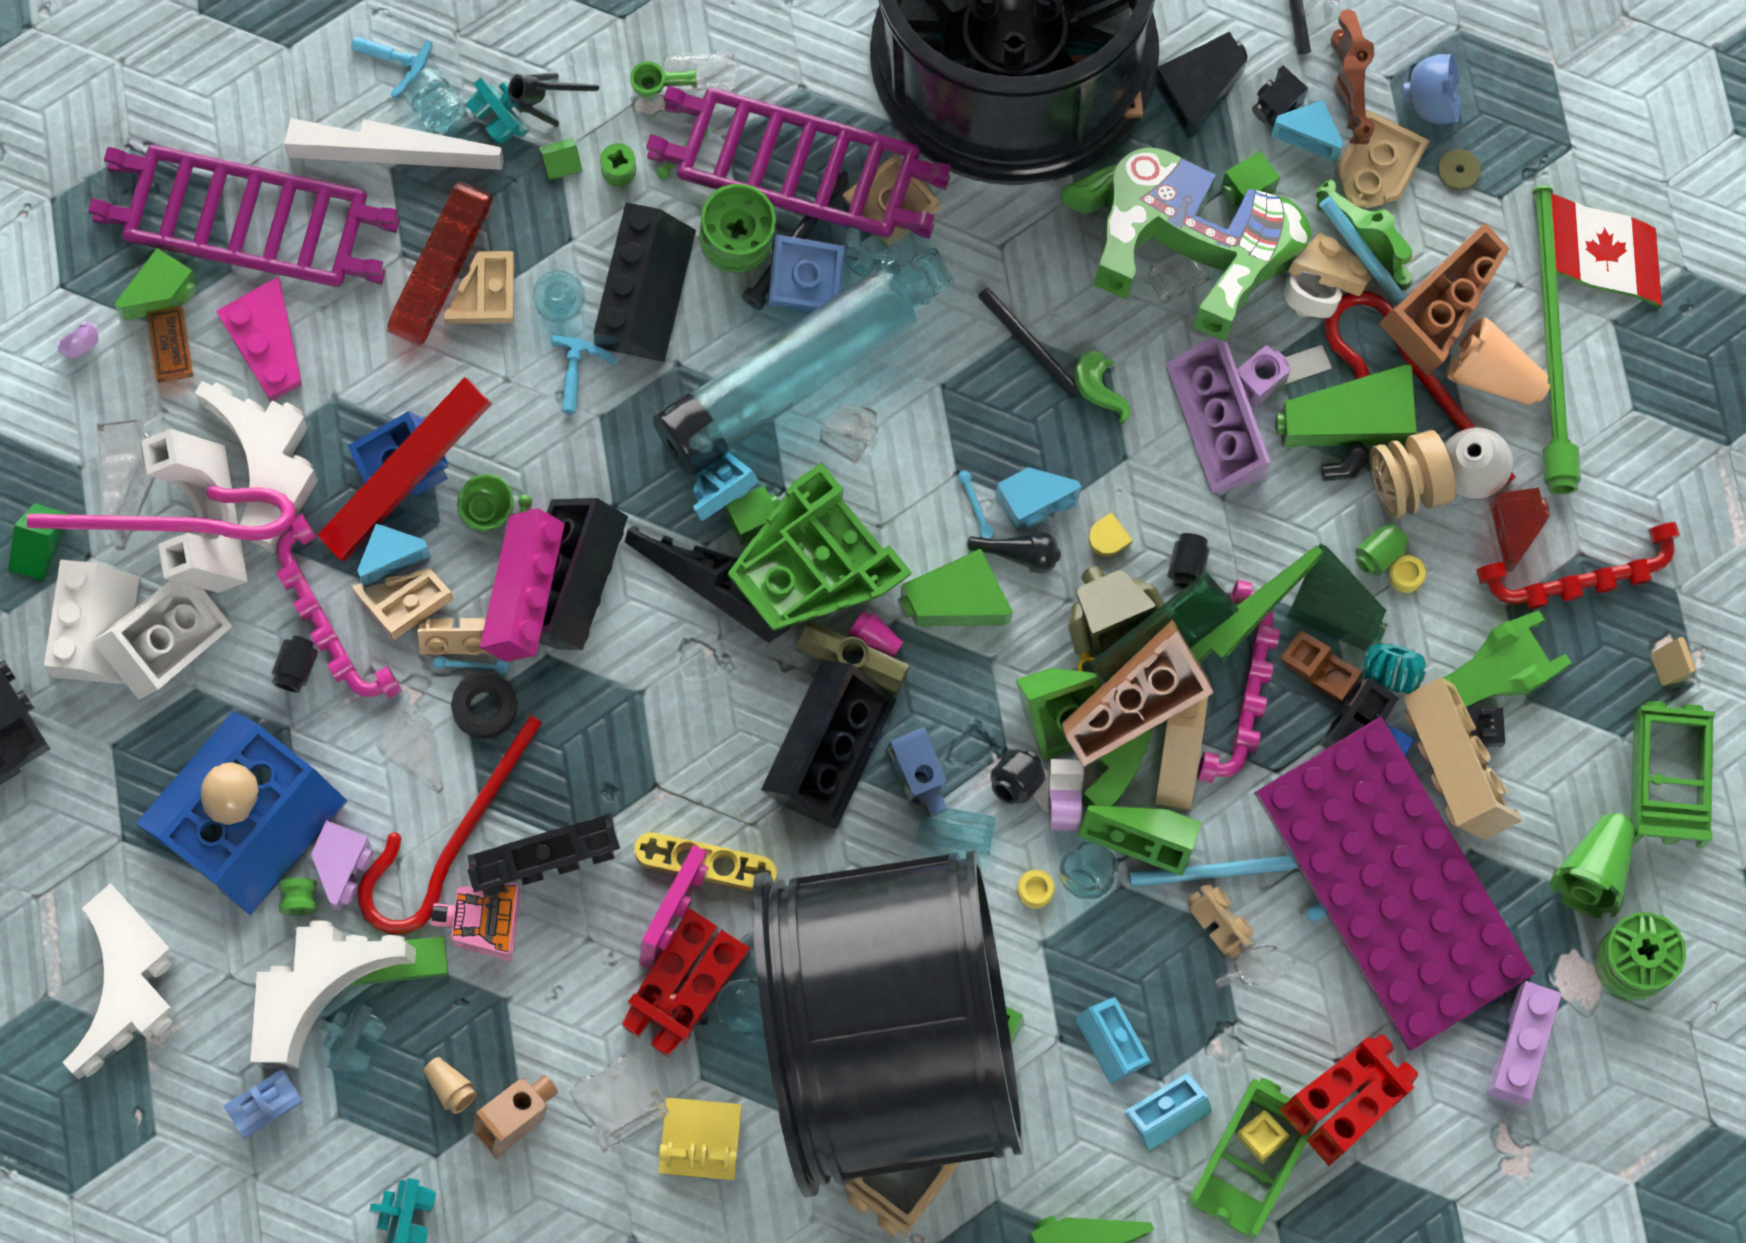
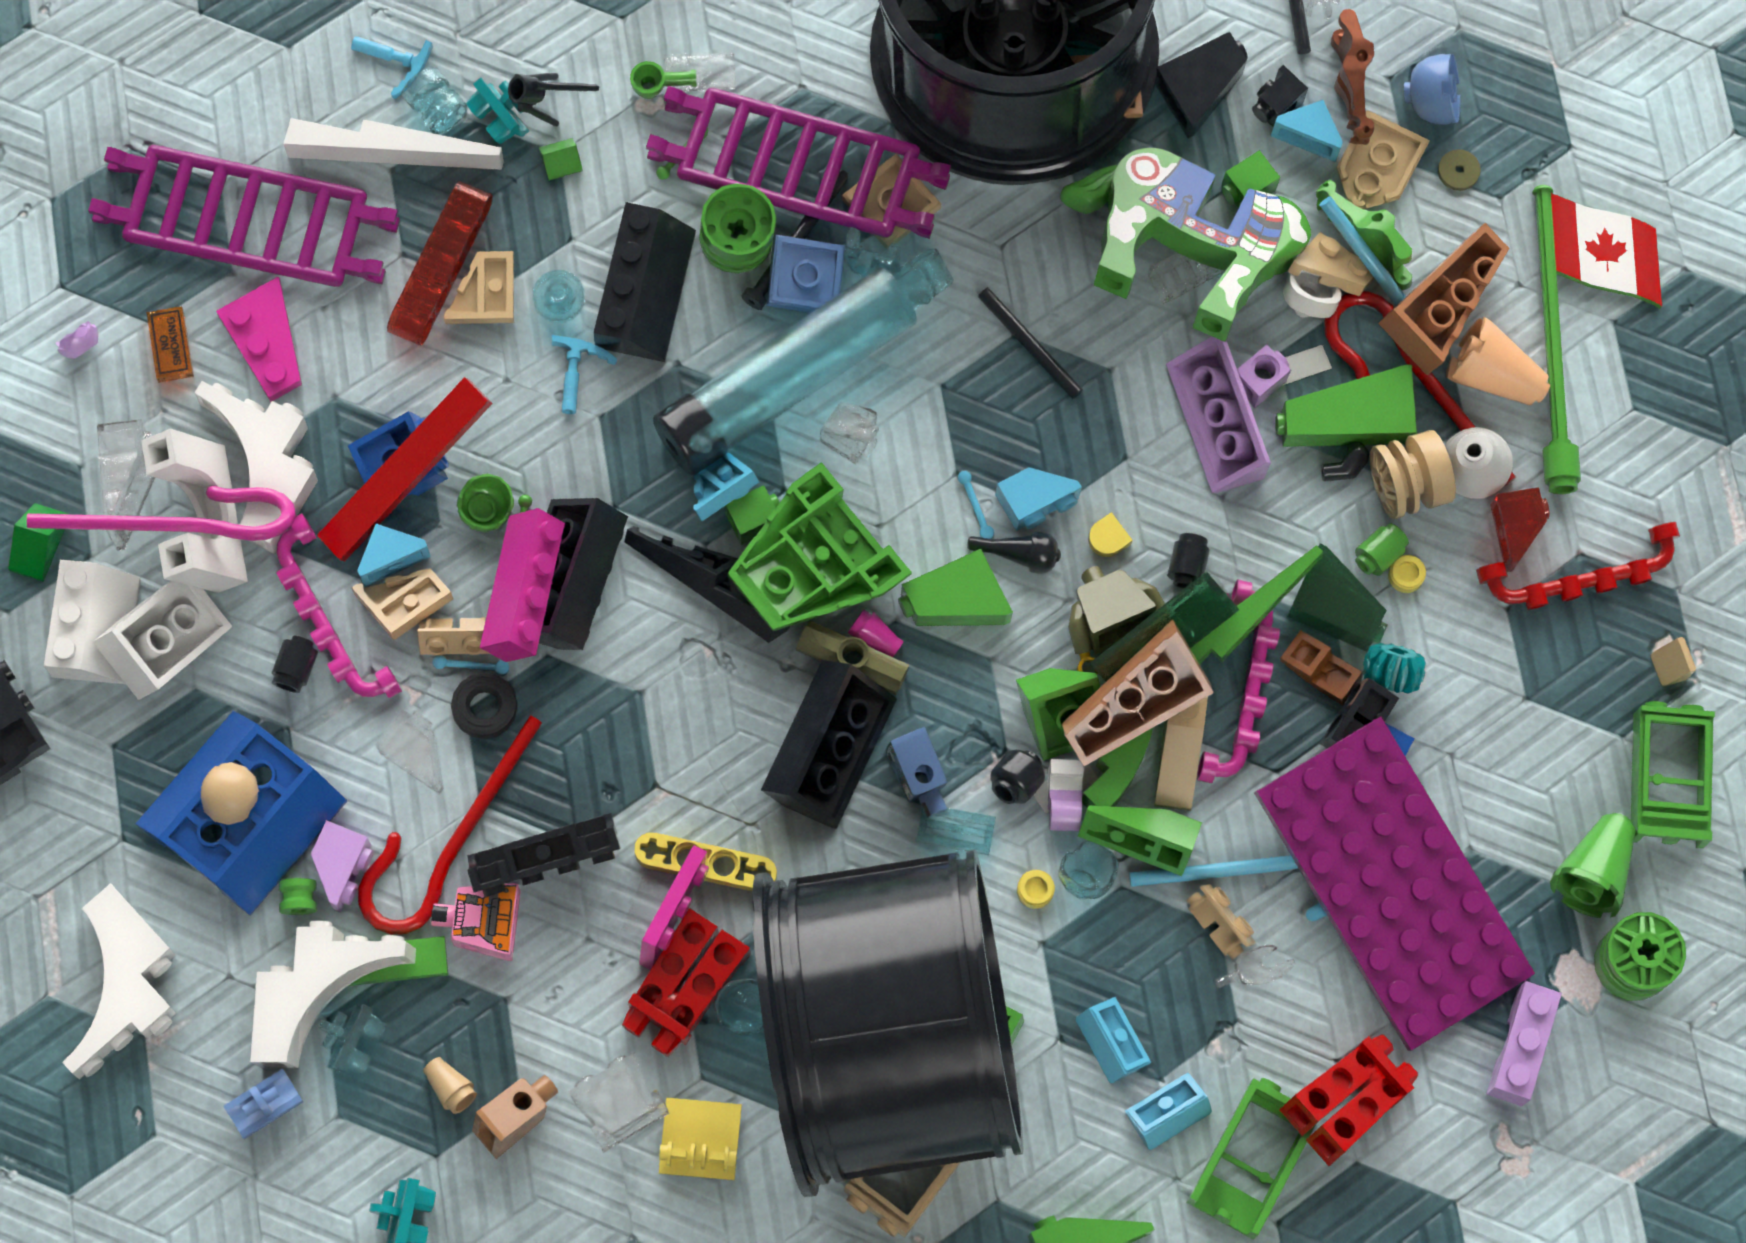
(157, 286): bright green slope -> none
(618, 173): bright green wheel -> none
(1089, 382): bright green piece -> none
(1263, 1136): light yellow tile -> none
(1458, 760): tan wedge -> none
(1489, 725): black tile -> none
(1507, 663): bright green animal -> none

